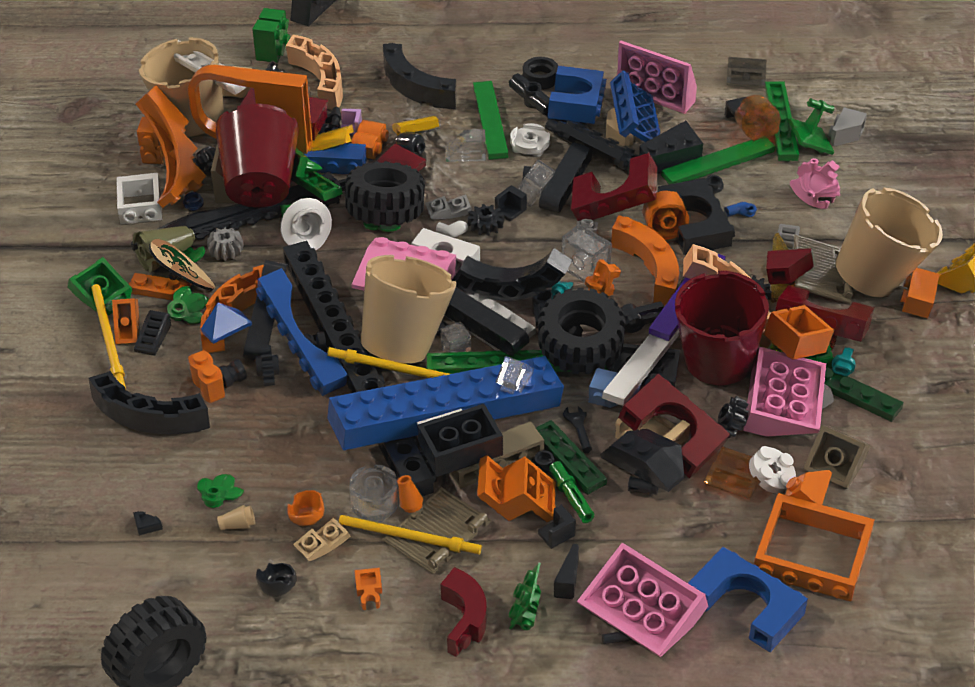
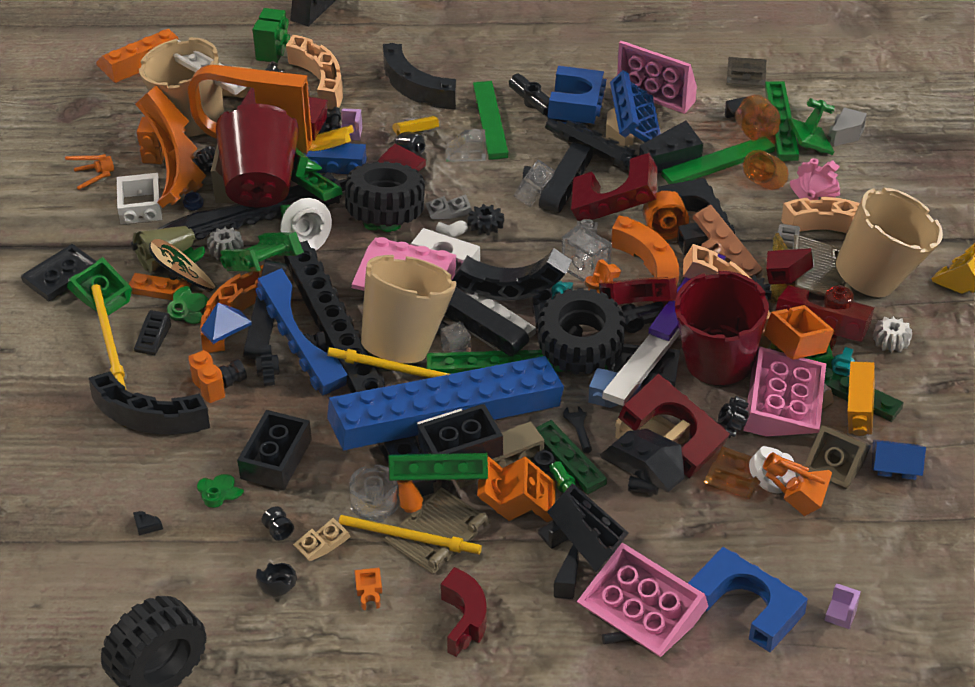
(52, 275): none -> black plate
(103, 164): none -> orange plant
(126, 320): orange slope -> none
(127, 60): none -> orange slope
(238, 518): tan cone -> none
(268, 246): none -> green fence
(274, 450): none -> black brick
(277, 523): none -> black wheel
(306, 508): orange hair -> none
(373, 135): orange brick -> none
(438, 466): none -> green tile
(511, 202): black panel -> none
(513, 375): clear slope -> none
(521, 140): white plate -> none
(527, 600): green hinge -> none
(541, 64): black tyre -> none
(587, 526): none -> black wedge
(640, 290): none -> dark red arch
(716, 183): black plate -> none
(724, 241): none -> nougat plate
(742, 208): blue arm -> none
(765, 169): none -> clear orange piece
(778, 466): none -> orange plant
(821, 214): none -> light nougat brick
(822, 518): orange window -> none
(838, 297): none -> clear red head
(843, 606): none -> lavender panel
(861, 398): none -> light orange brick
(892, 334): none -> white gear
(898, 458): none -> blue slope
(920, 292): orange brick -> none

